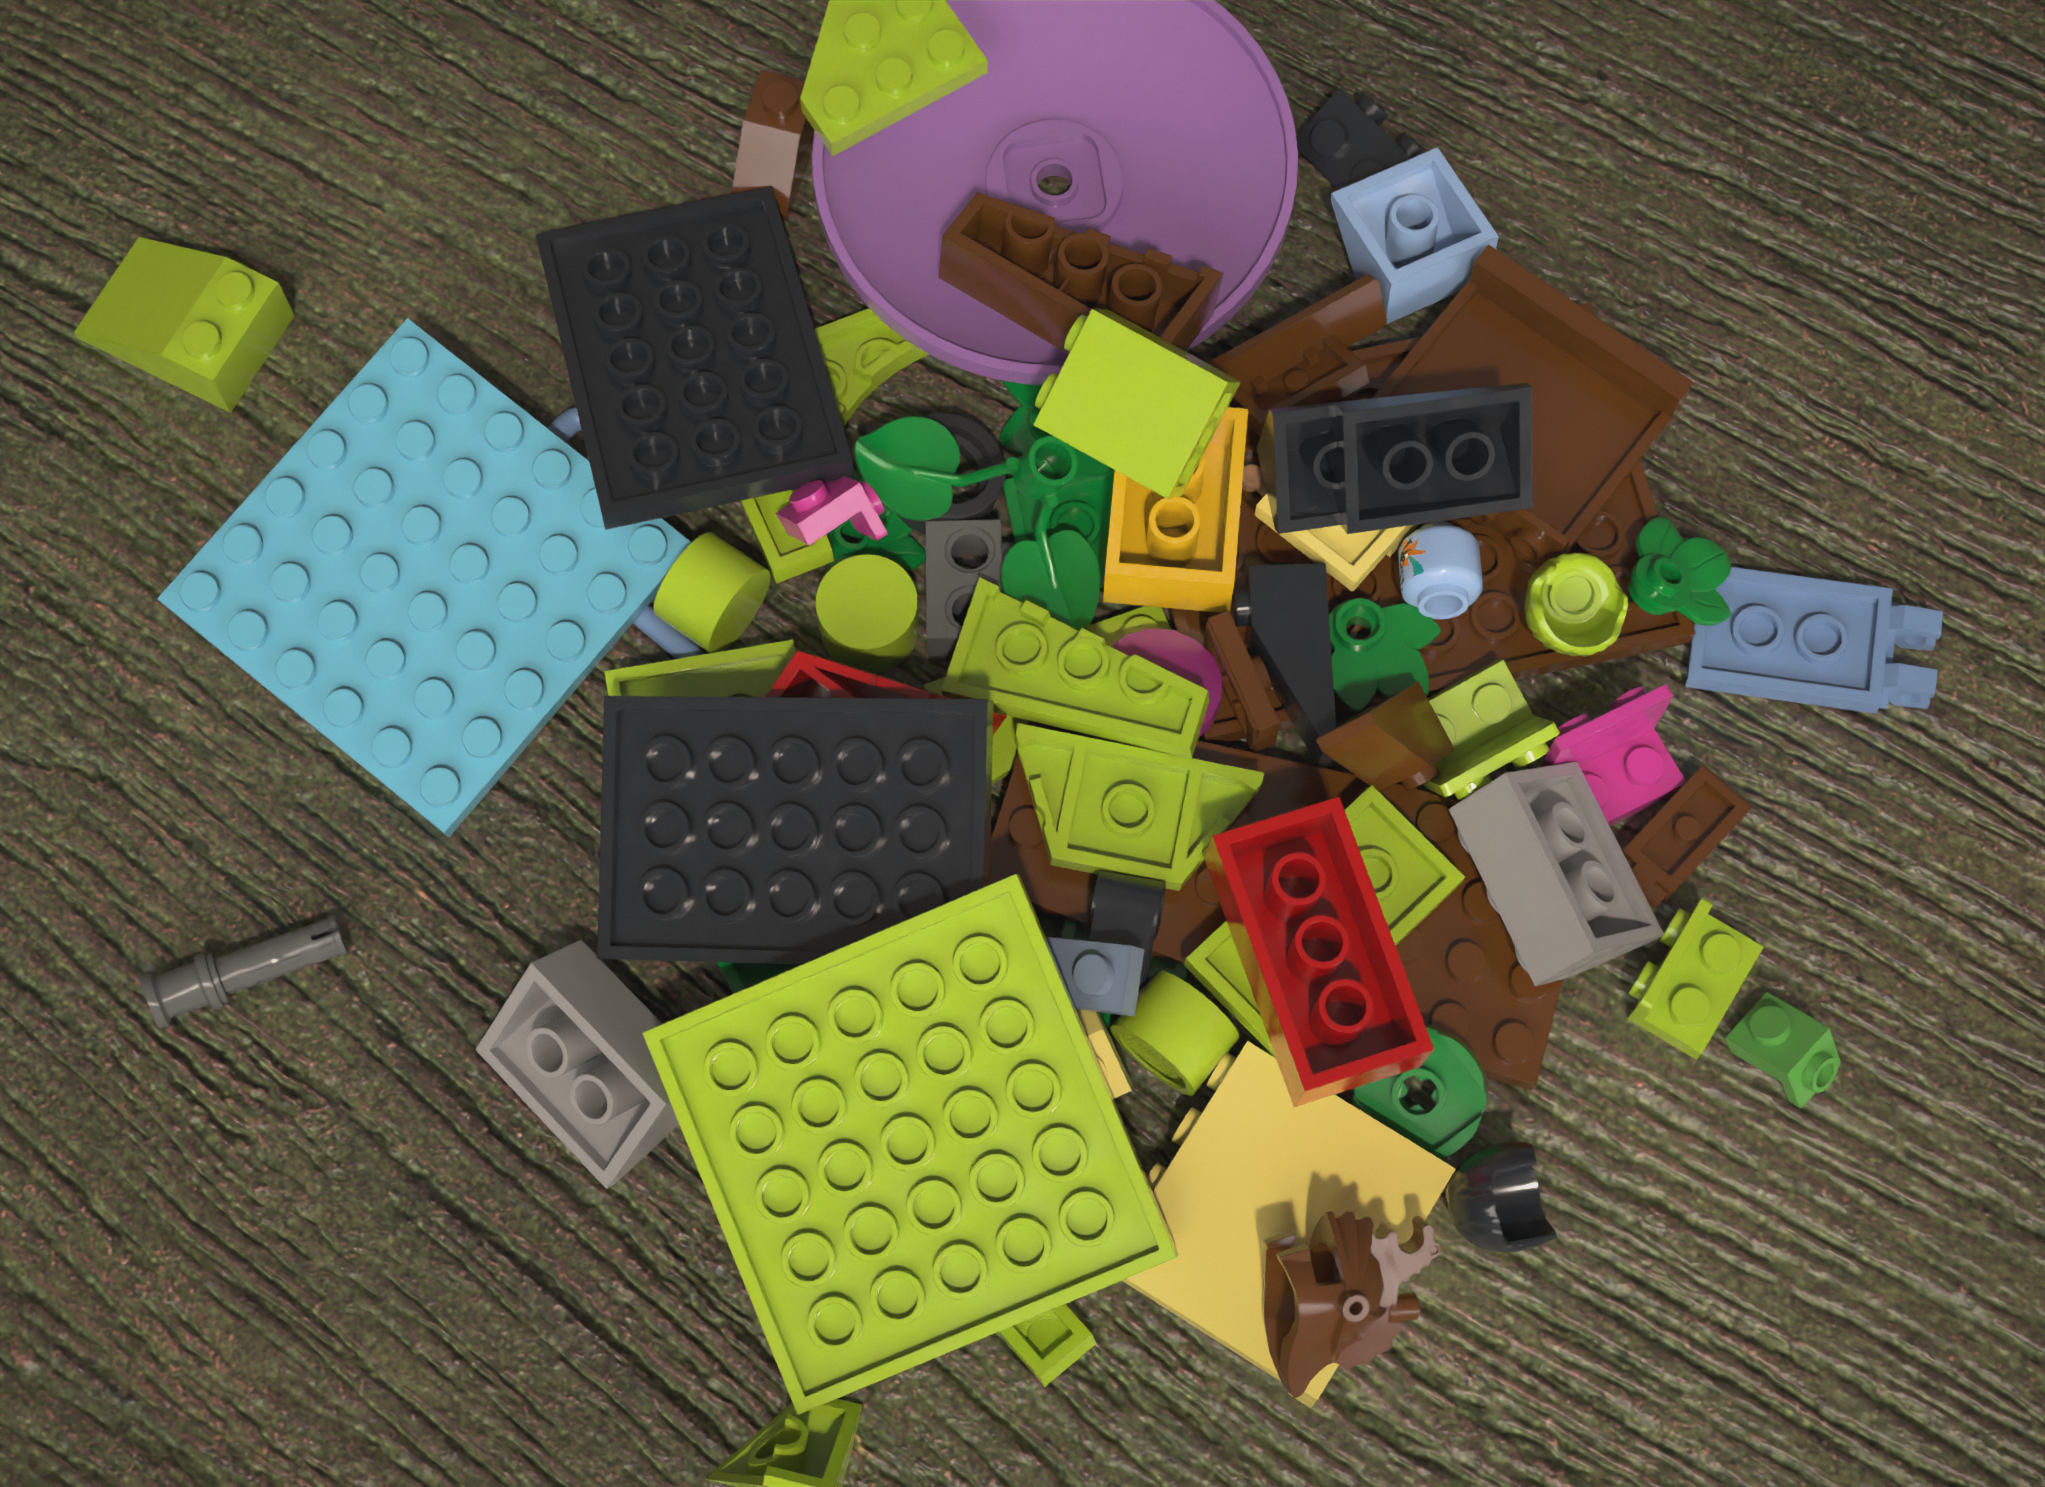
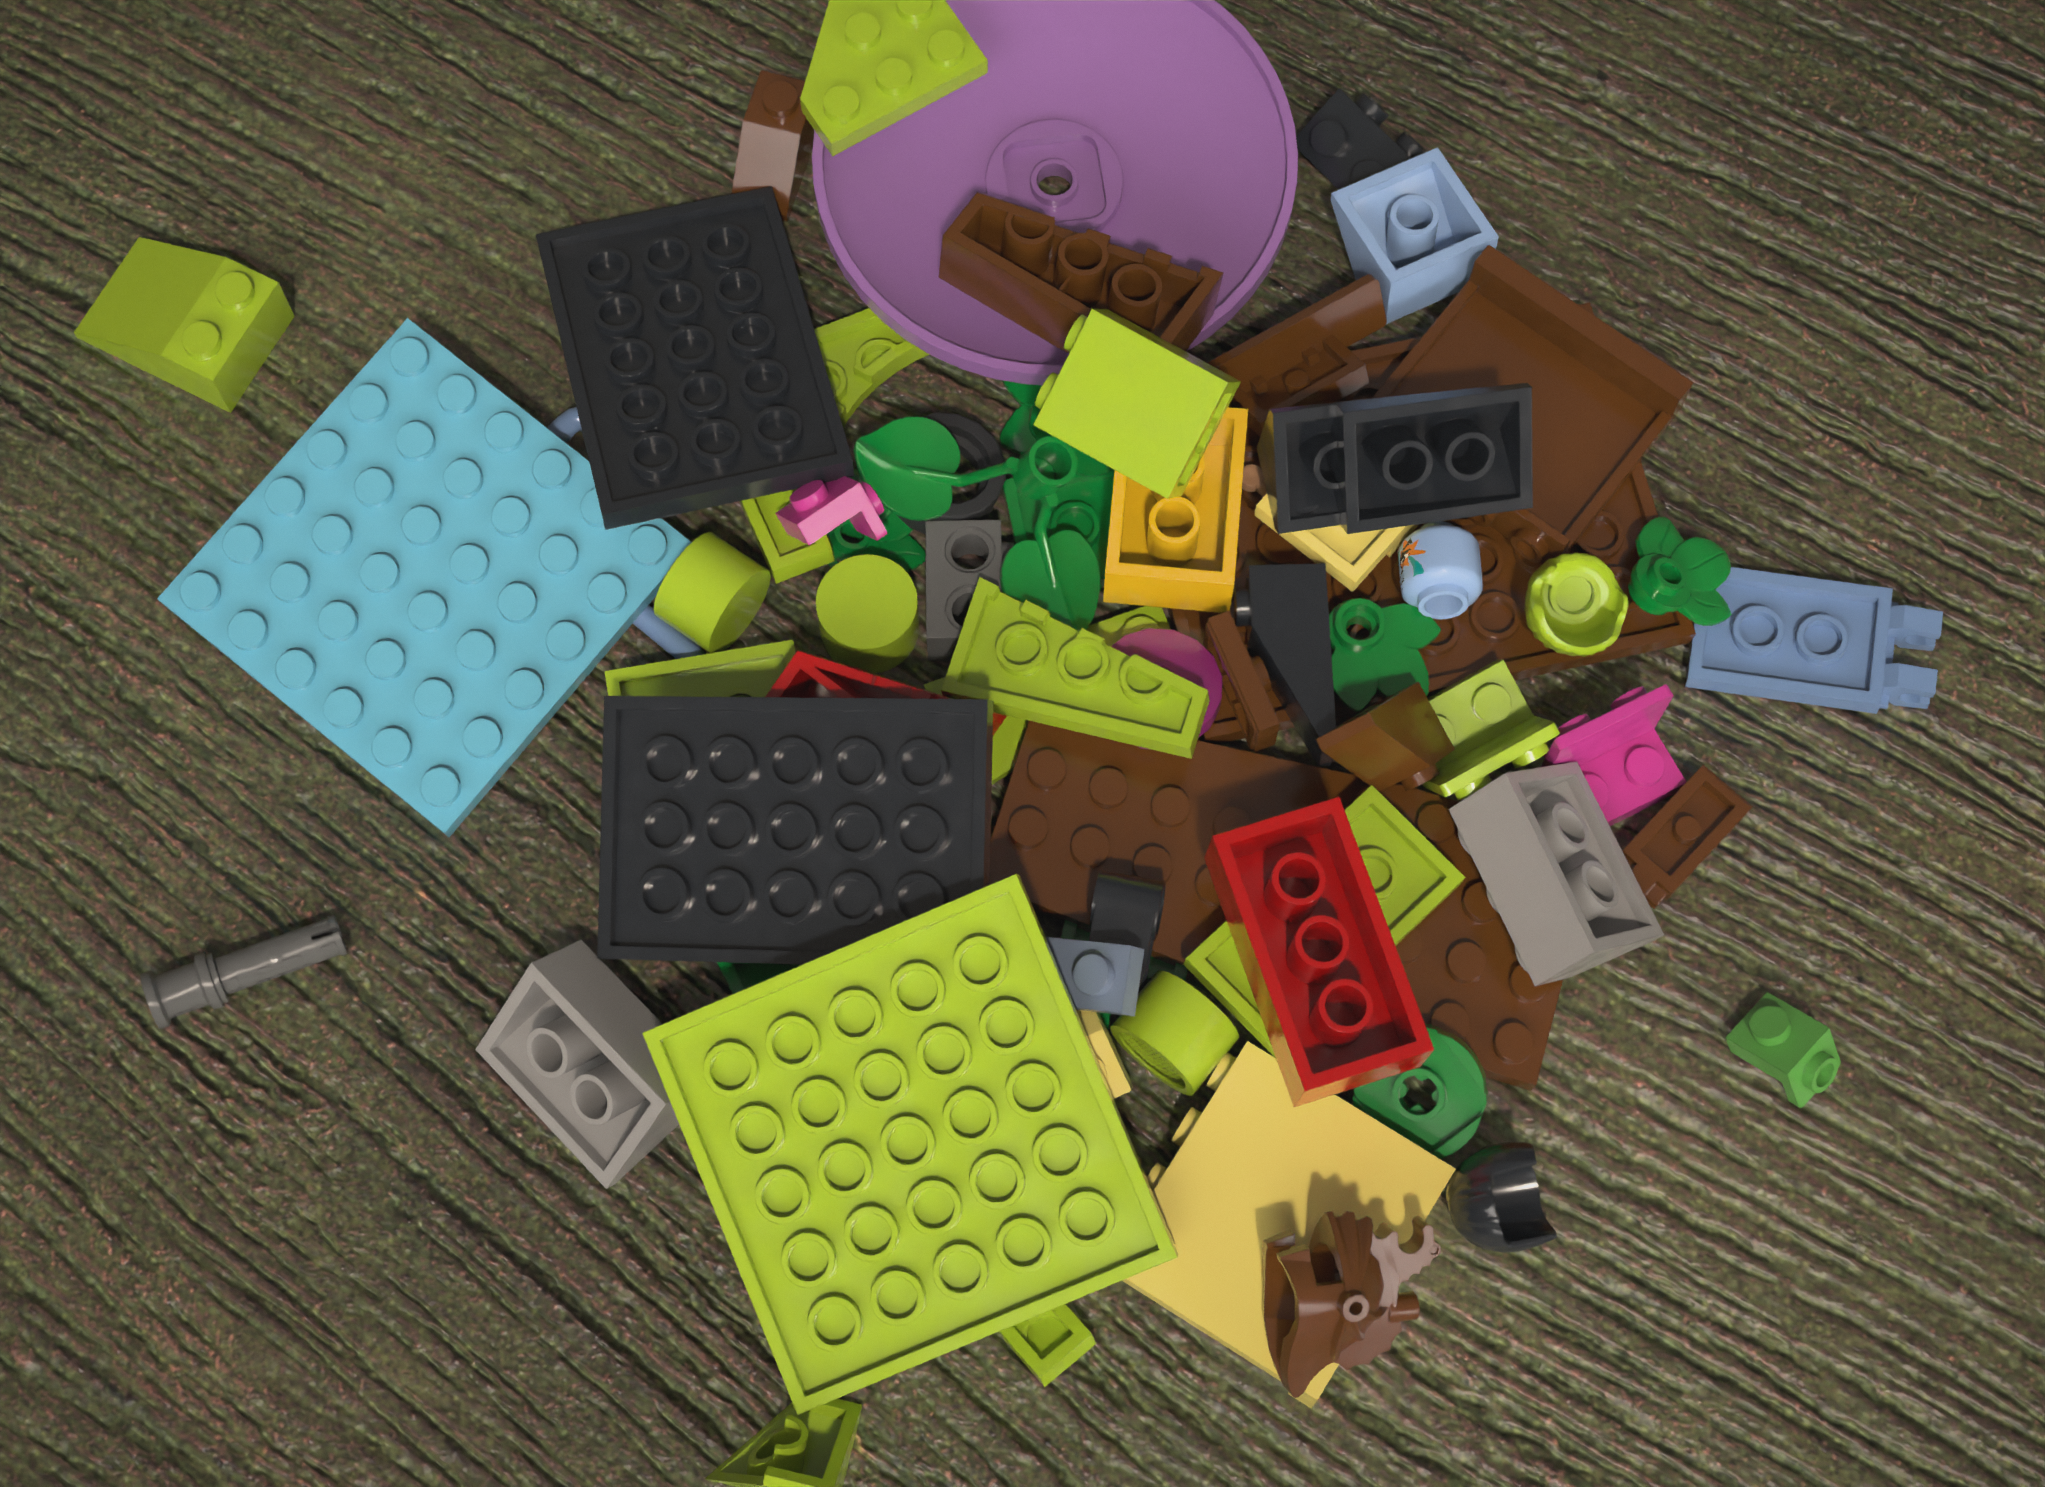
(1128, 804): lime wing -> none
(1695, 980): lime bracket -> none

